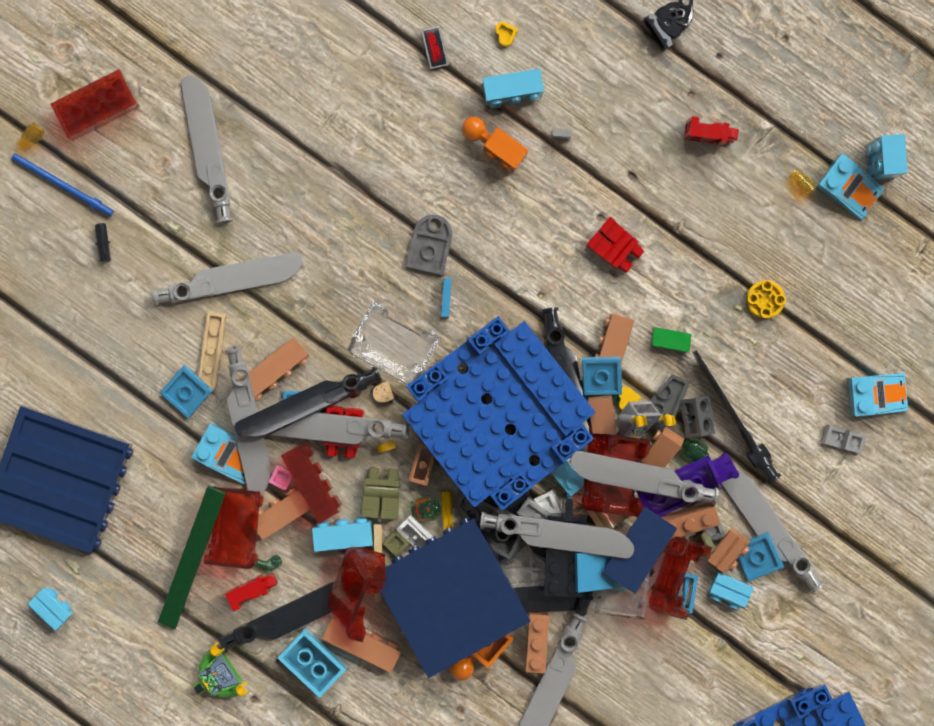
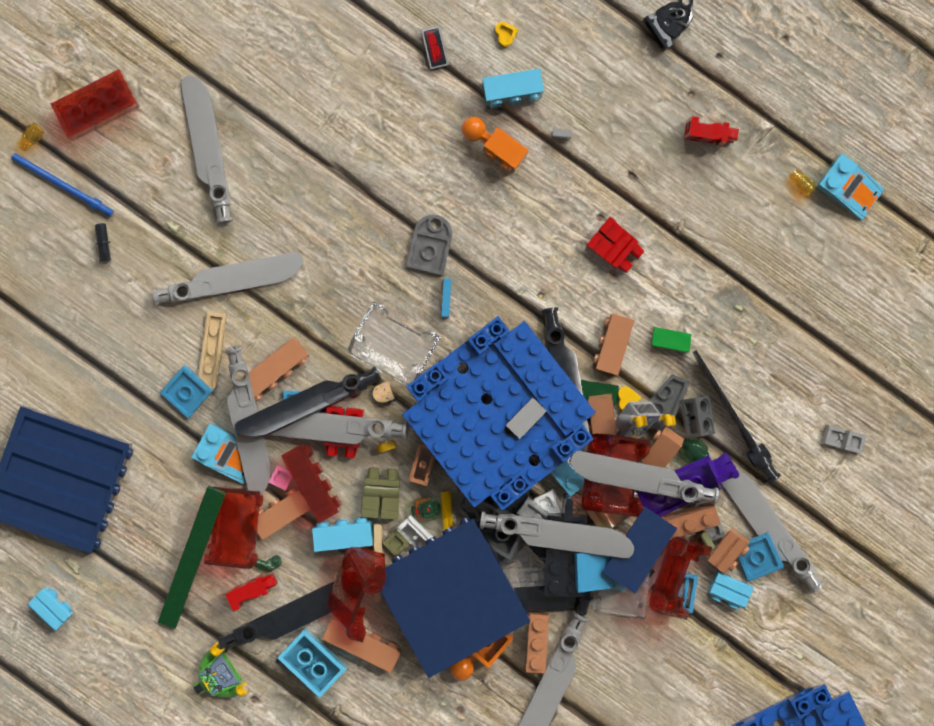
(526, 418): none -> light grey tile
(602, 375): dark azure tile -> none
(765, 299): yellow tile -> none
(877, 394): medium azure slope -> none
(887, 157): medium azure brick -> none

